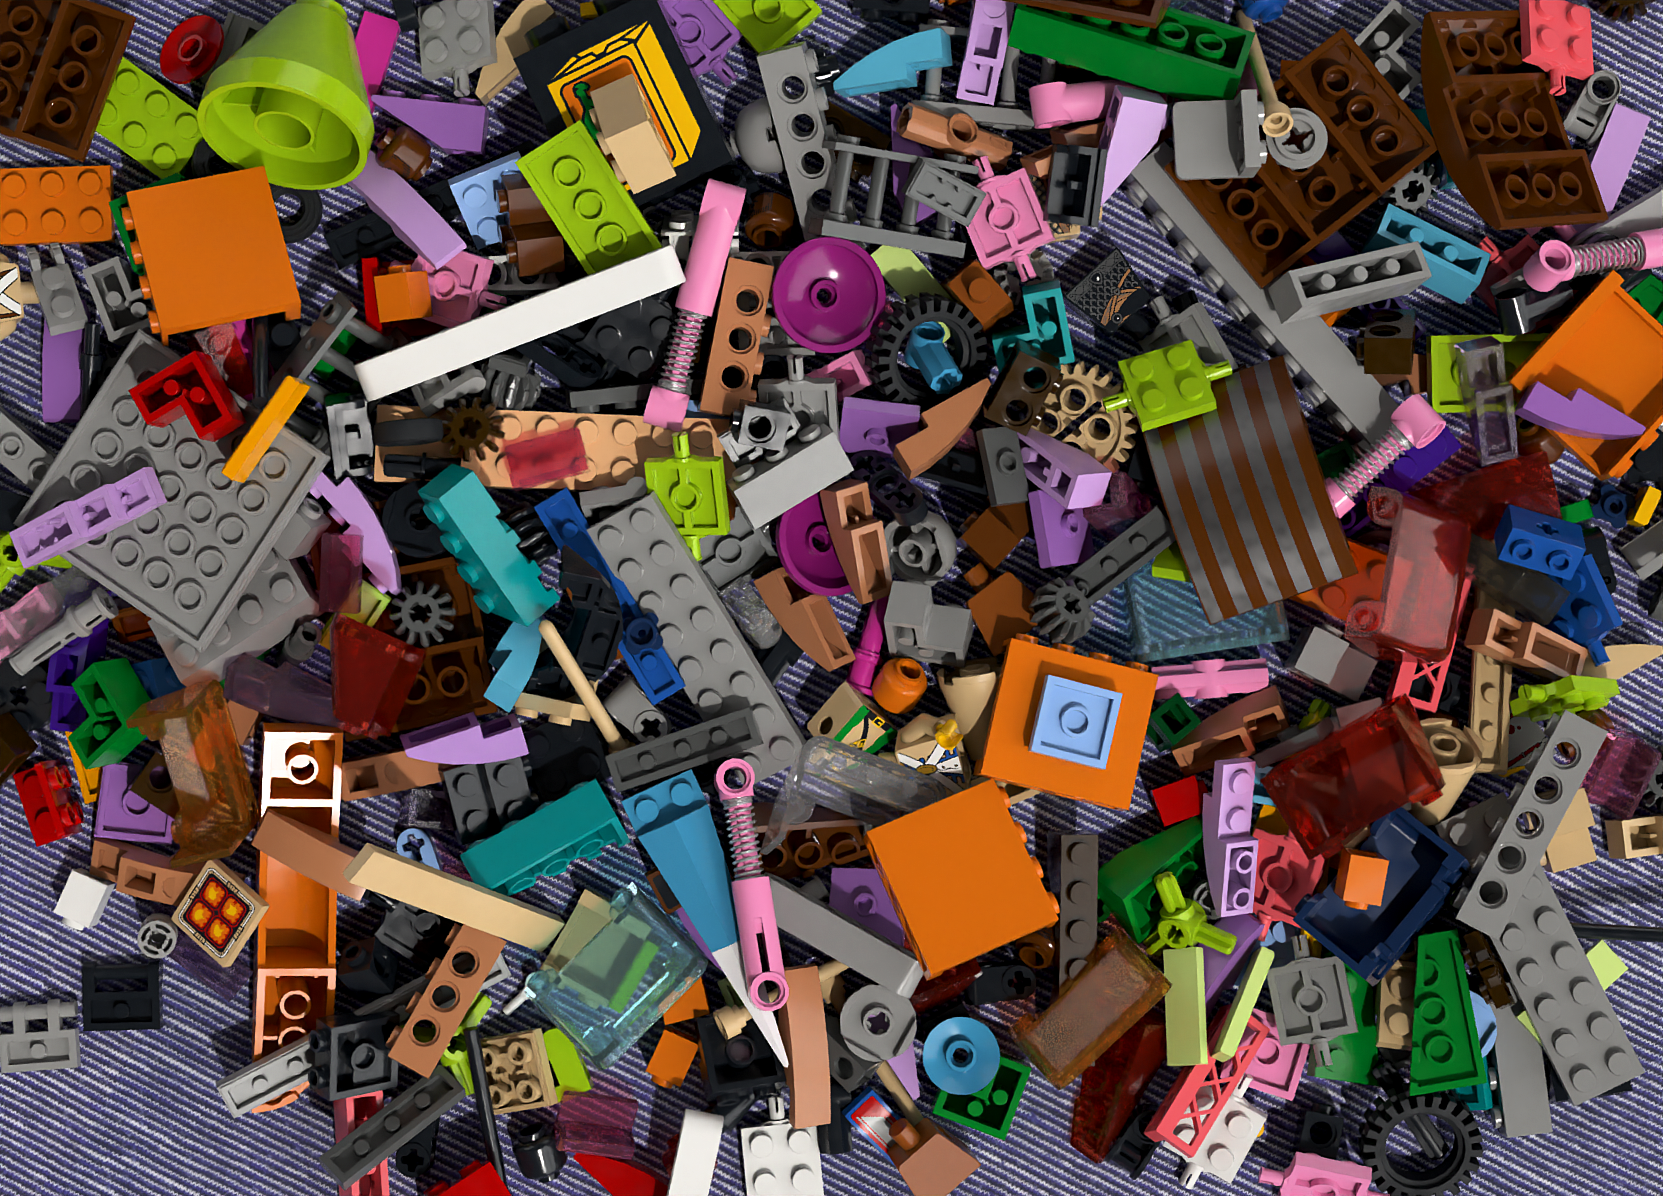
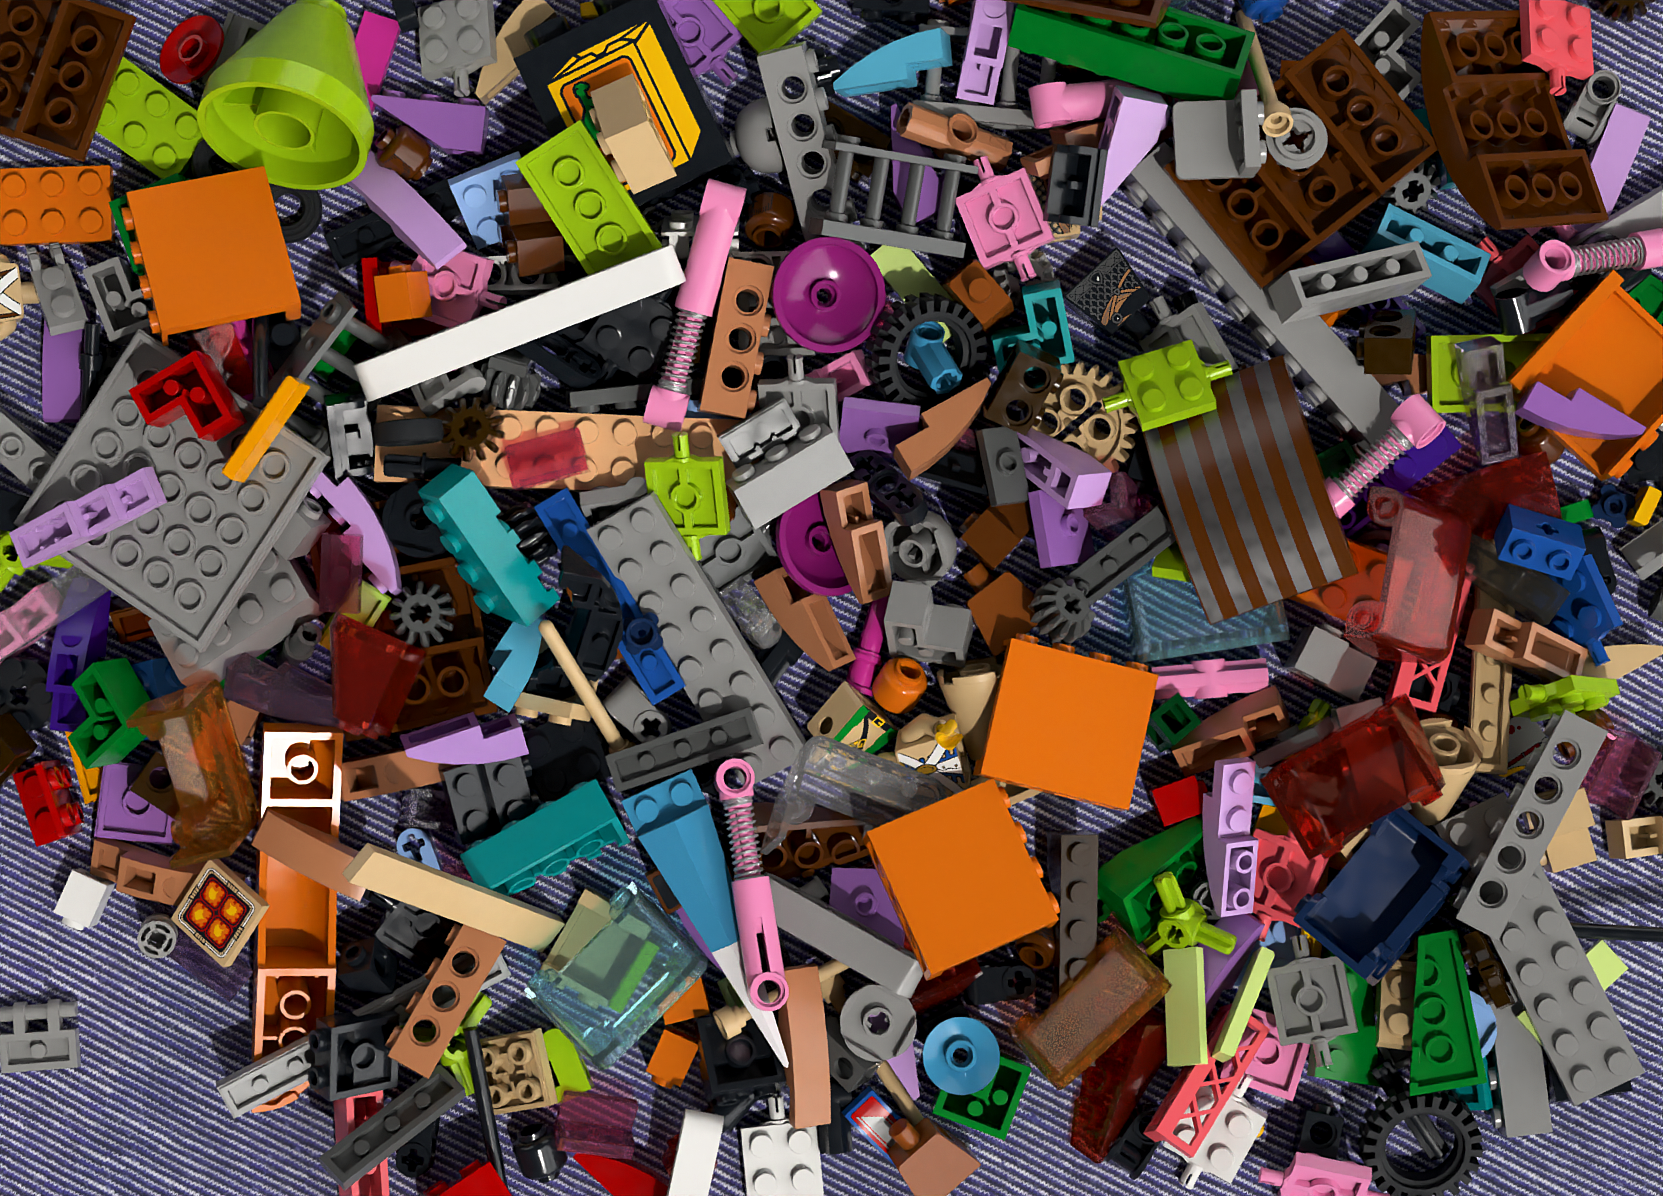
(76, 622): light grey pin -> none
(122, 1008): black plate -> none
(517, 1000): white hand -> none
(774, 434): brick -> none
(943, 192): plate -> none
(1075, 722): light blue plate -> none
(1361, 878): orange brick -> none

